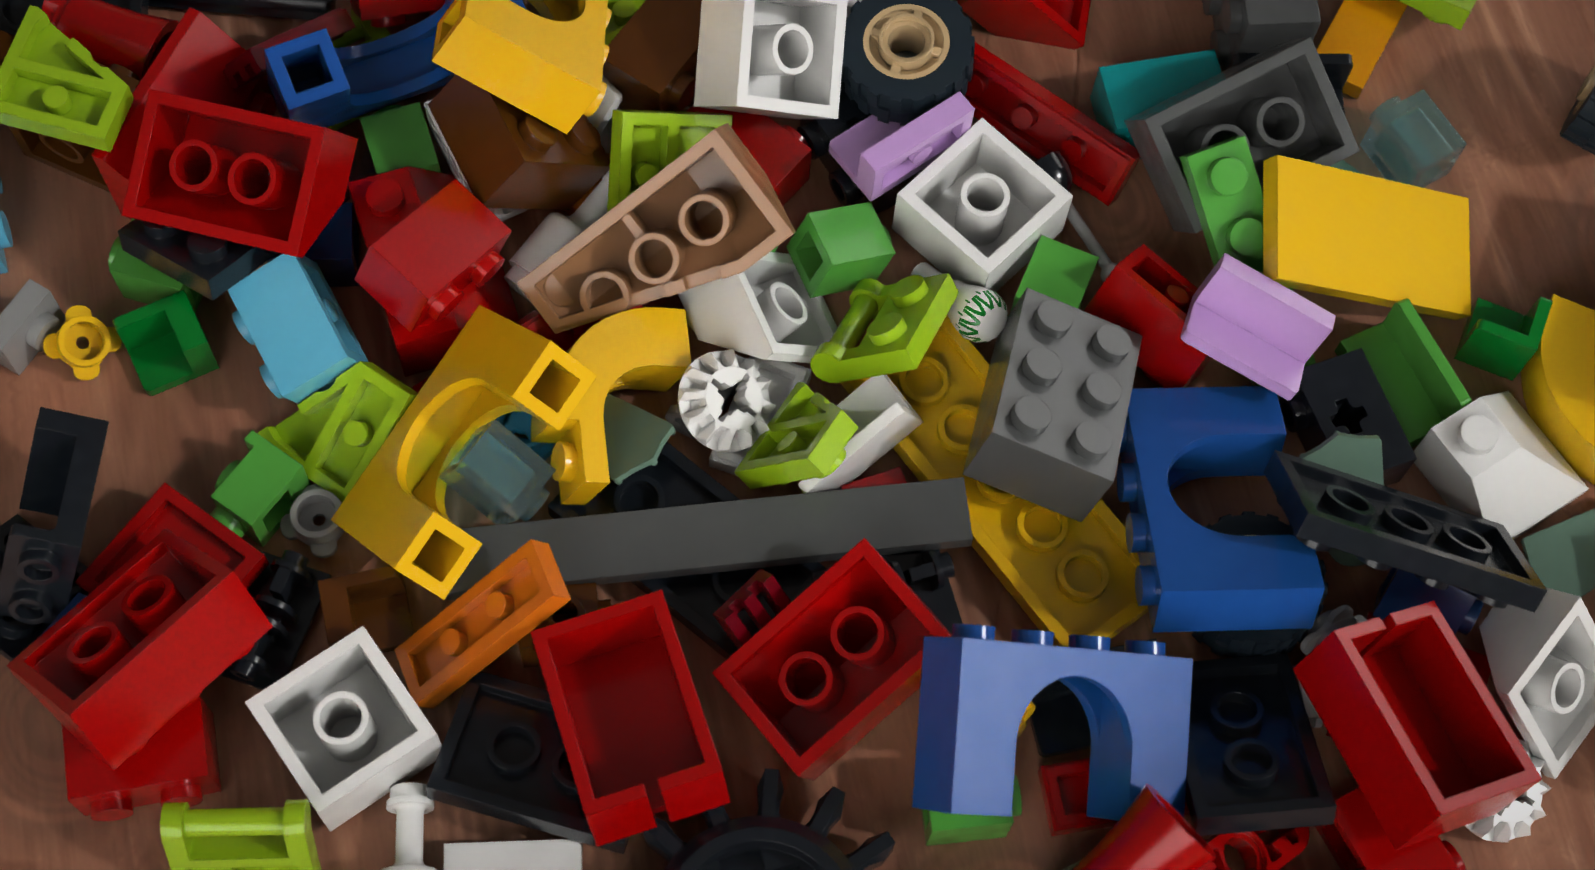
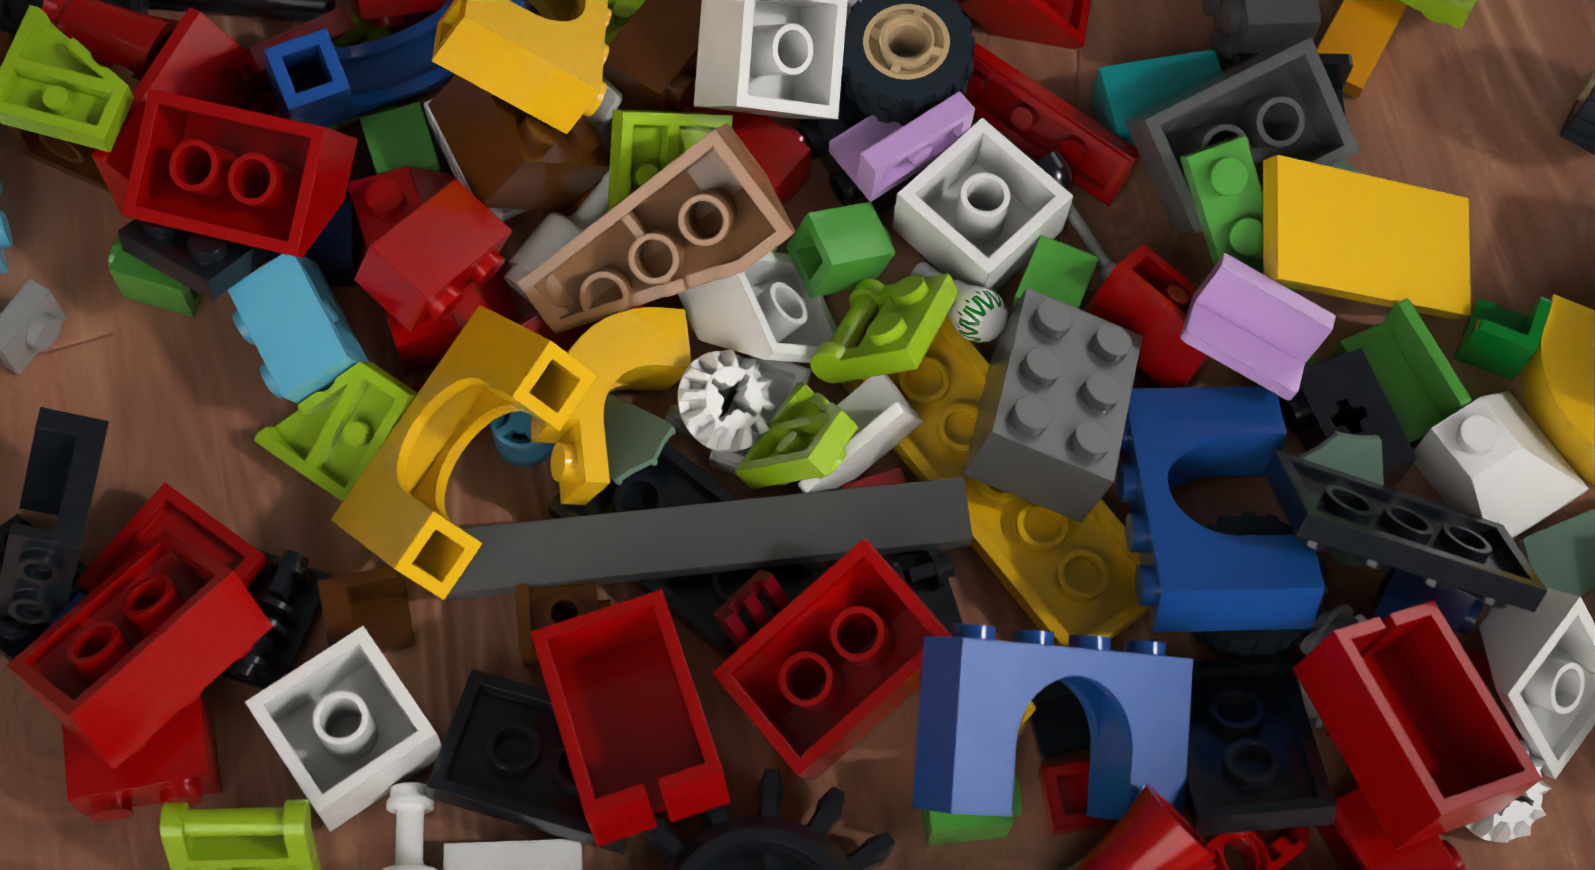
(82, 324): yellow plate -> none
(166, 343): green panel -> none
(258, 490): bright green brick -> none
(300, 522): light grey plate -> none
(482, 624): orange plate -> none
(499, 475): clear light blue brick -> none
(1412, 140): clear light blue brick -> none

